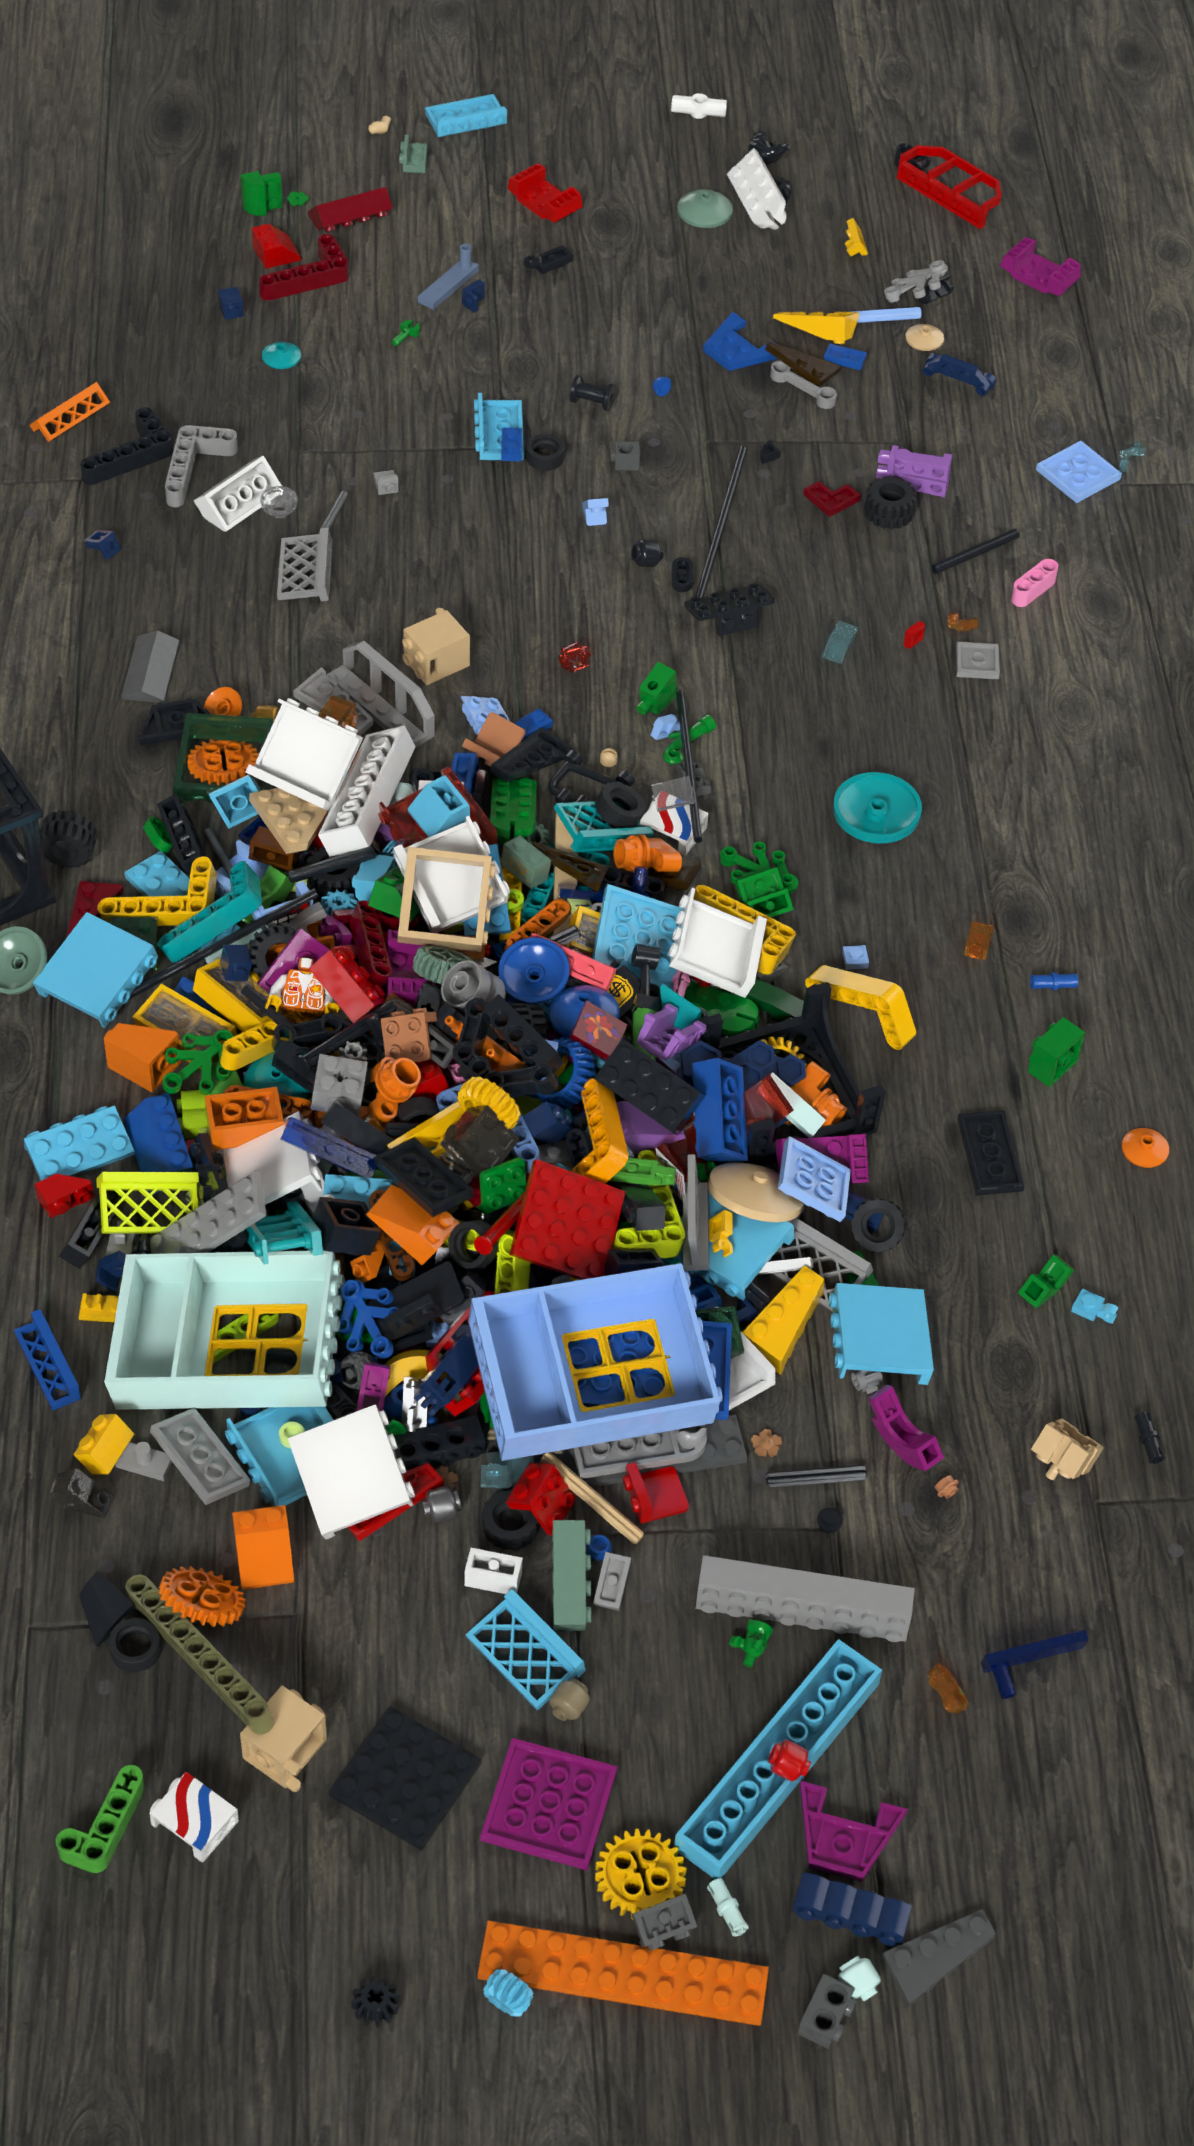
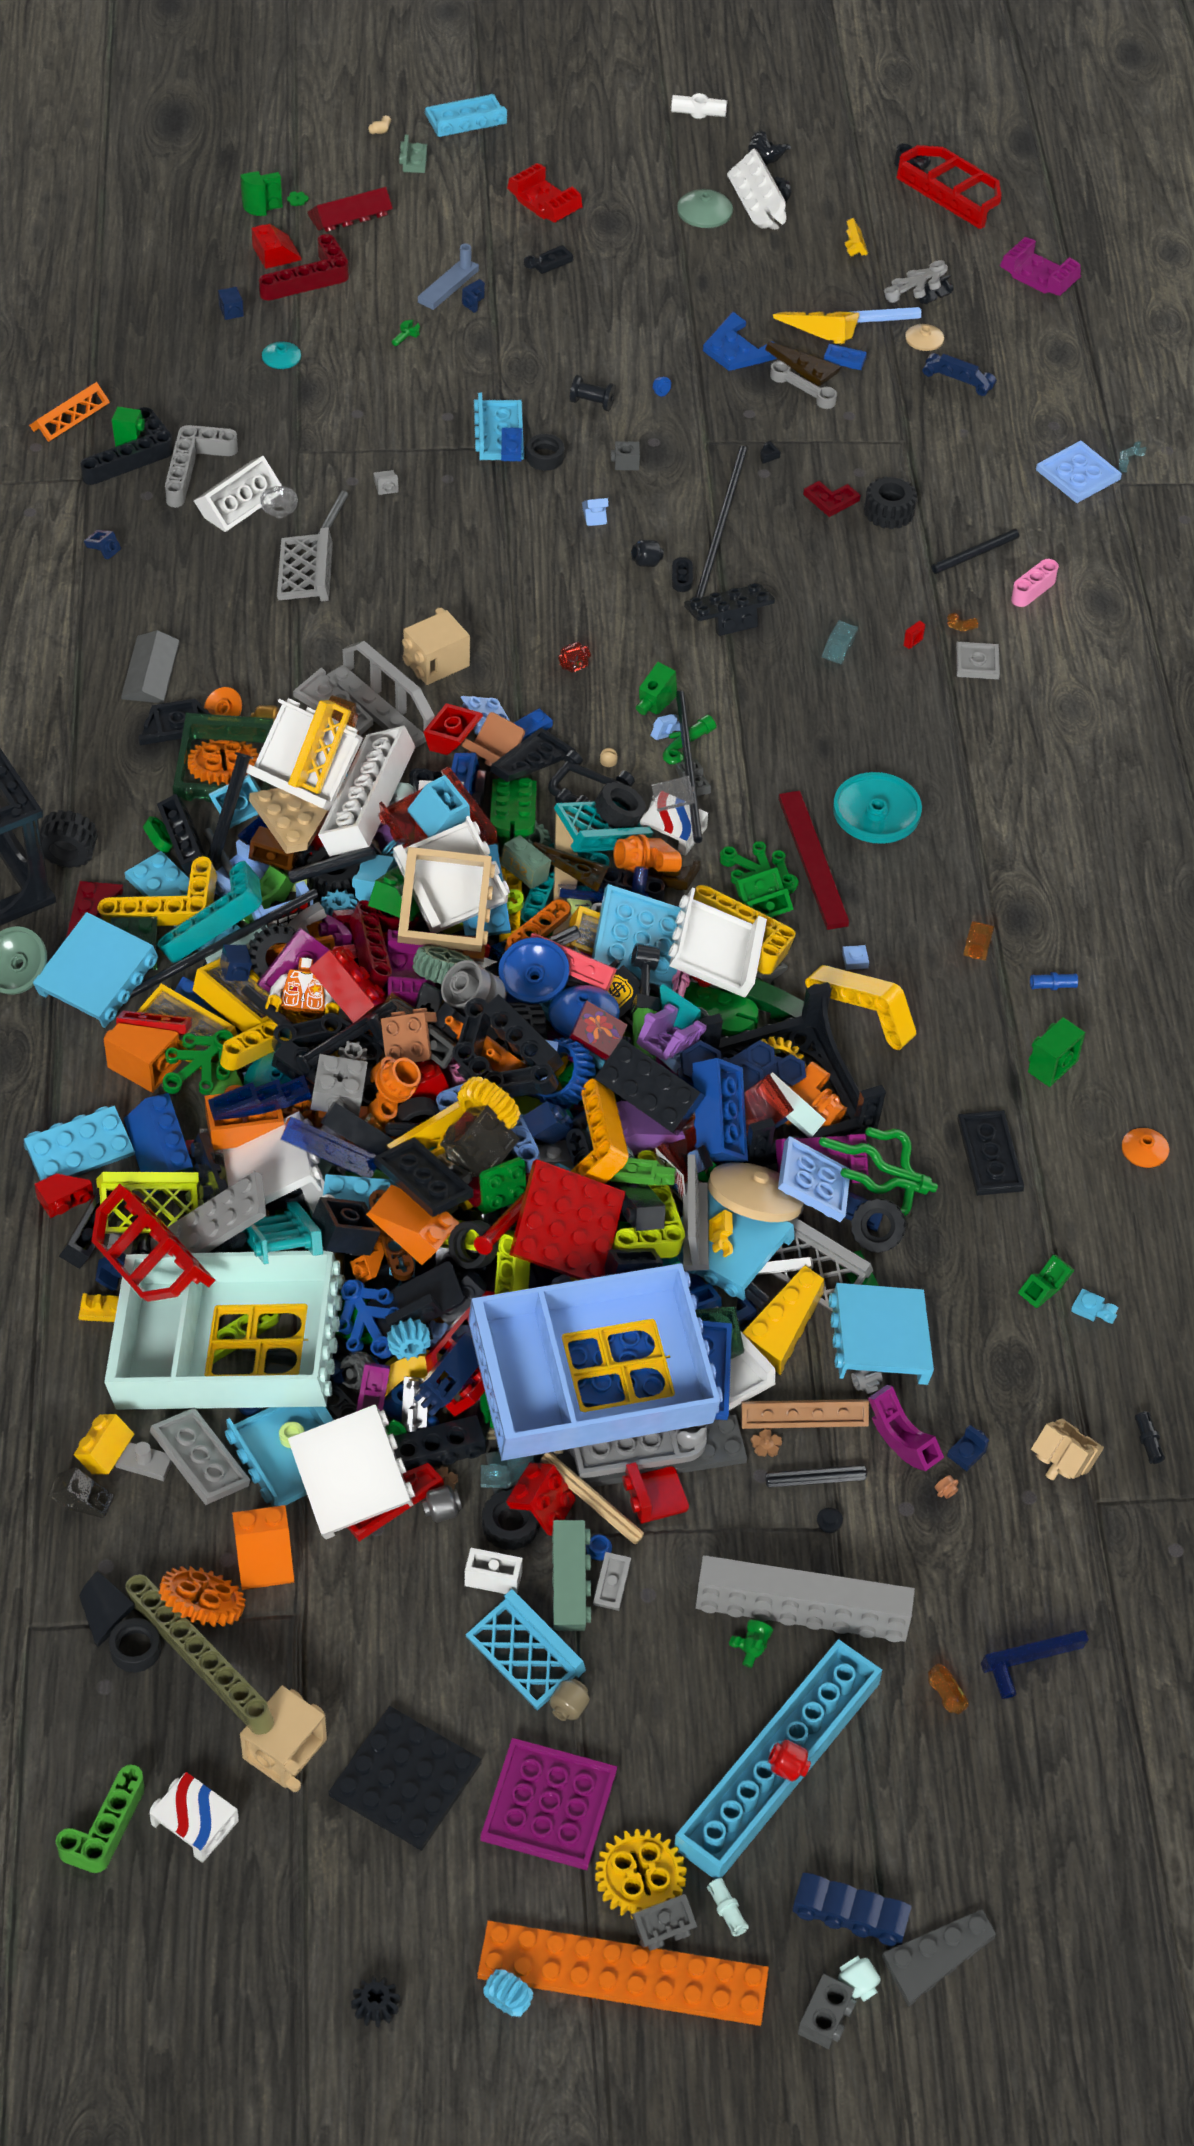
(54, 1355): blue fence -> none
(127, 425): none -> green slope
(159, 1021): none -> red plate
(161, 1233): none -> red plate
(193, 1113): lime brick -> none
(228, 807): none -> black axle
(258, 1100): none -> clear blue slope
(312, 743): none -> yellow fence
(408, 1339): none -> medium azure gear
(450, 728): none -> red slope
(703, 1159): none -> black piece
(804, 1413): none -> medium nougat plate
(813, 860): none -> dark red tile
(843, 1844): magenta wing -> none
(908, 1178): none -> green plant
(923, 471): medium lavender hips -> none
(969, 1448): none -> dark blue bracket

